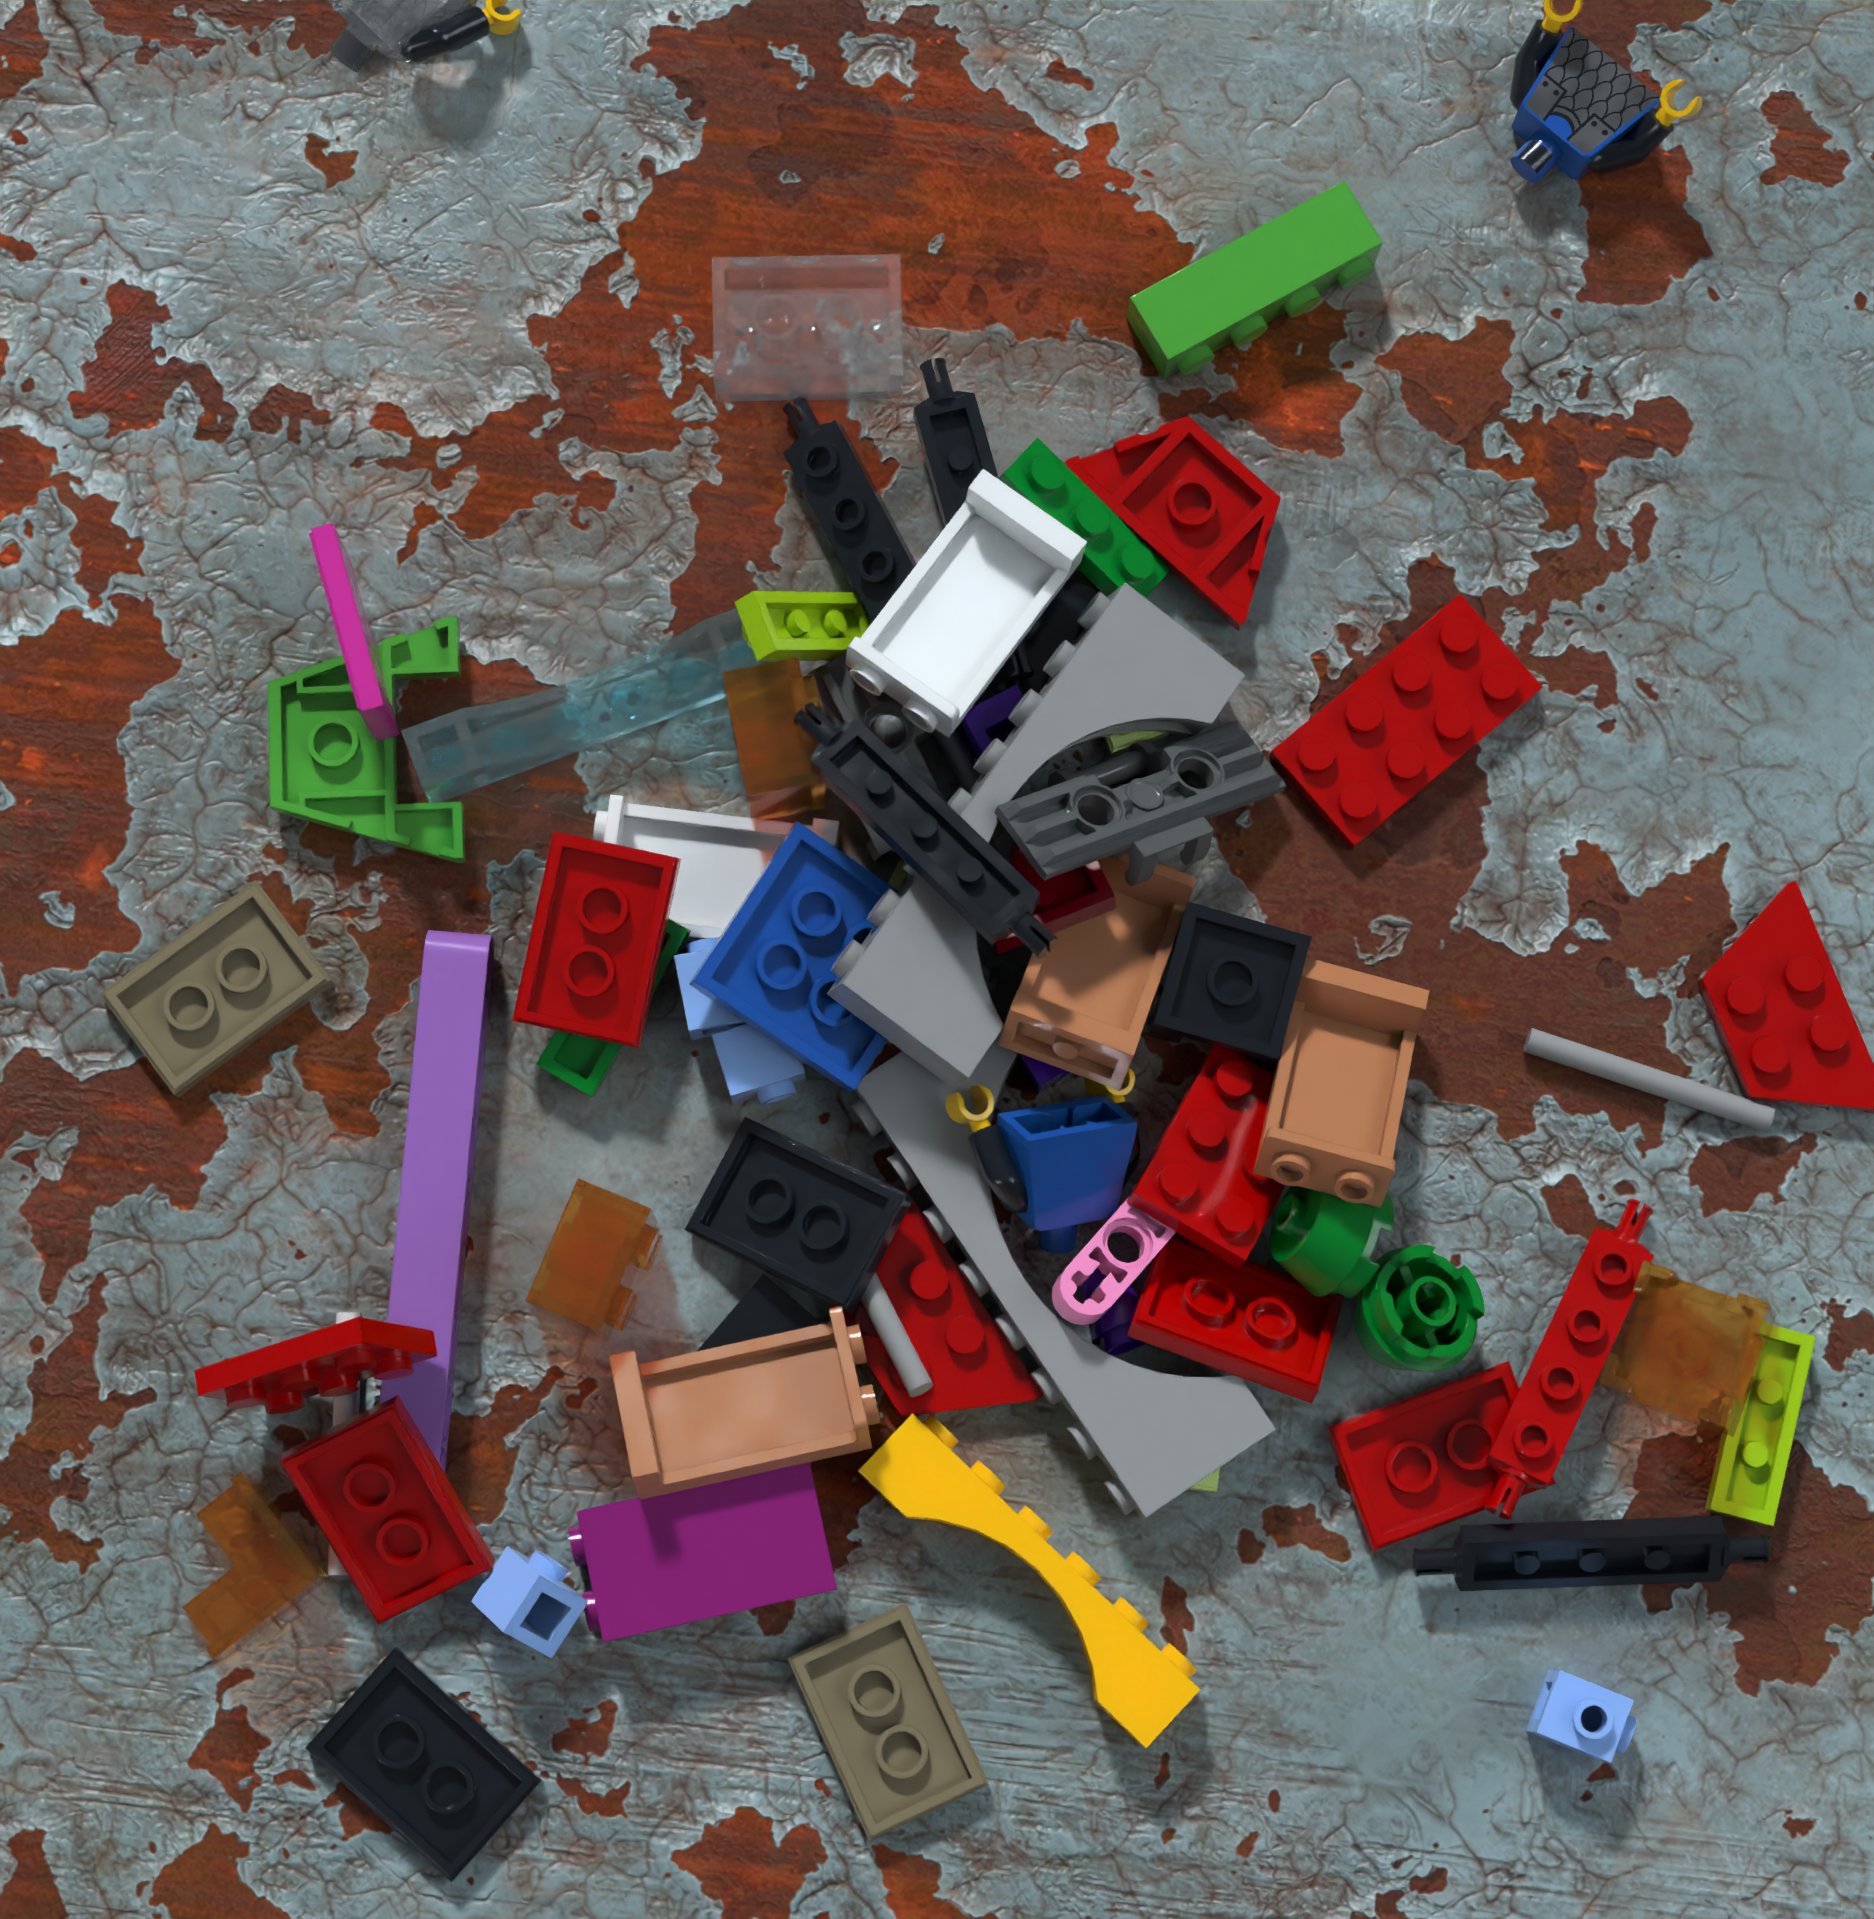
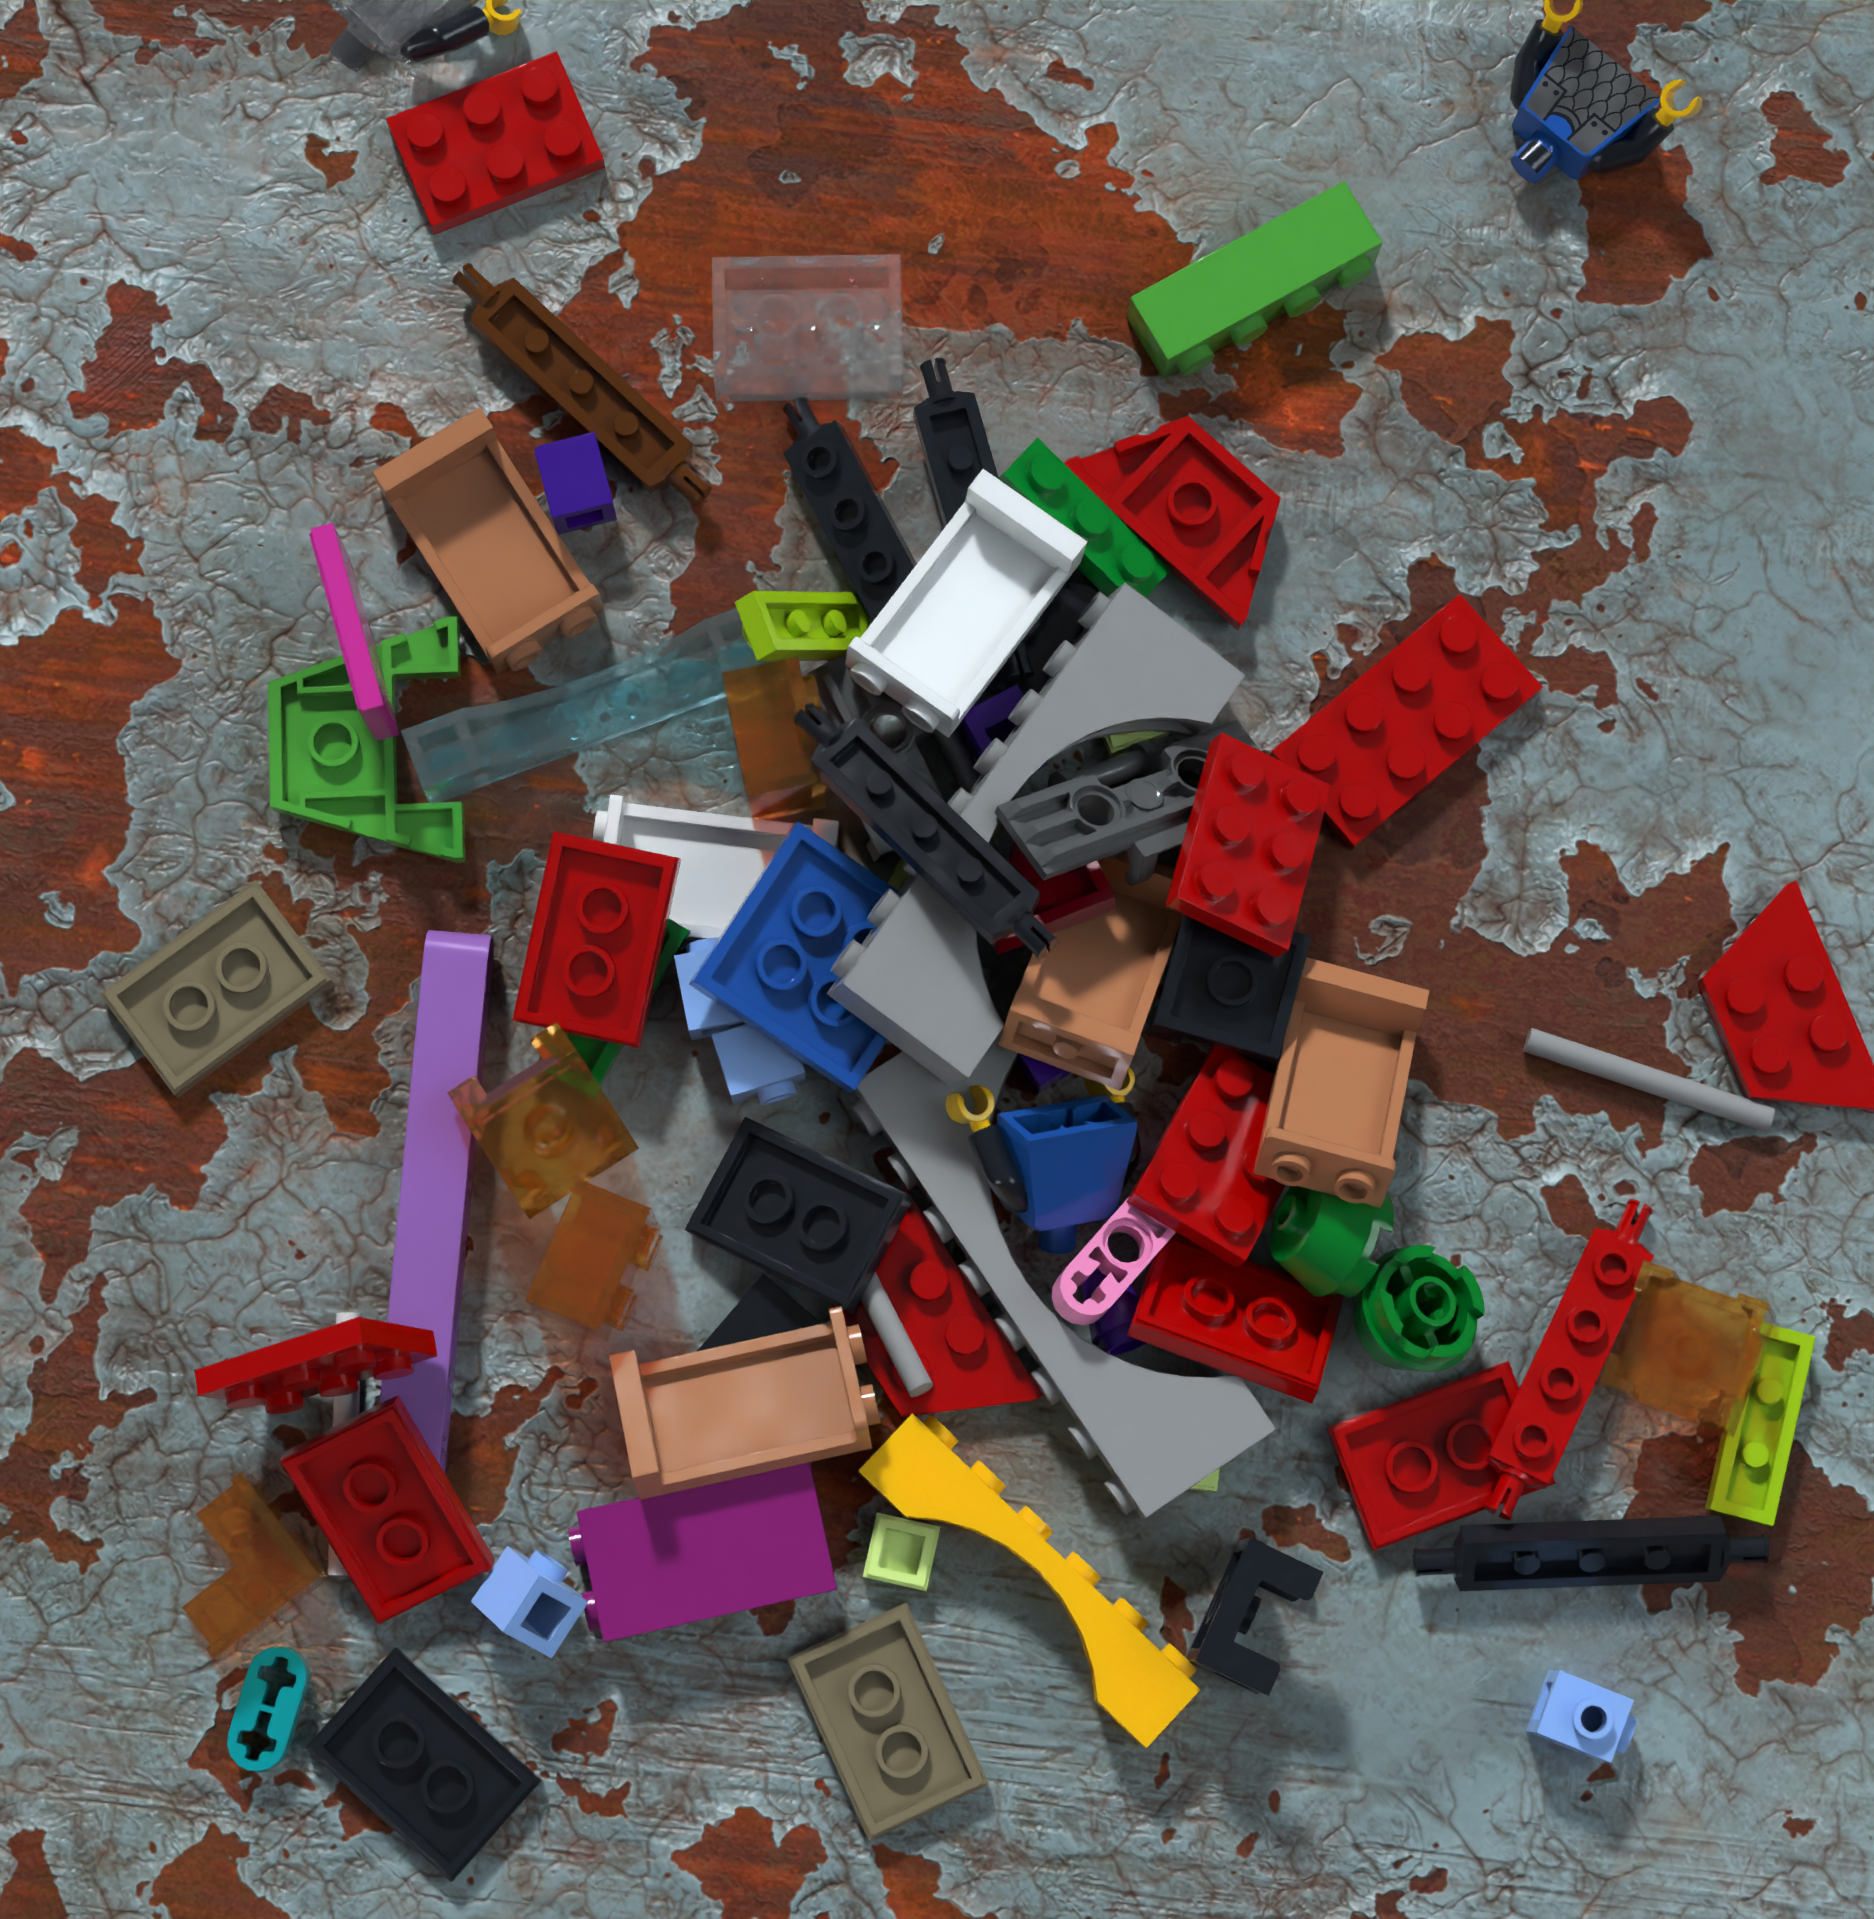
(253, 1703): none -> teal beam
(489, 542): none -> nougat panel
(495, 142): none -> red plate
(545, 1124): none -> clear orange panel
(575, 483): none -> dark purple panel
(581, 385): none -> reddish brown plate
(901, 1552): none -> yellowish green tile
(1236, 1607): none -> black panel
(1248, 845): none -> red plate

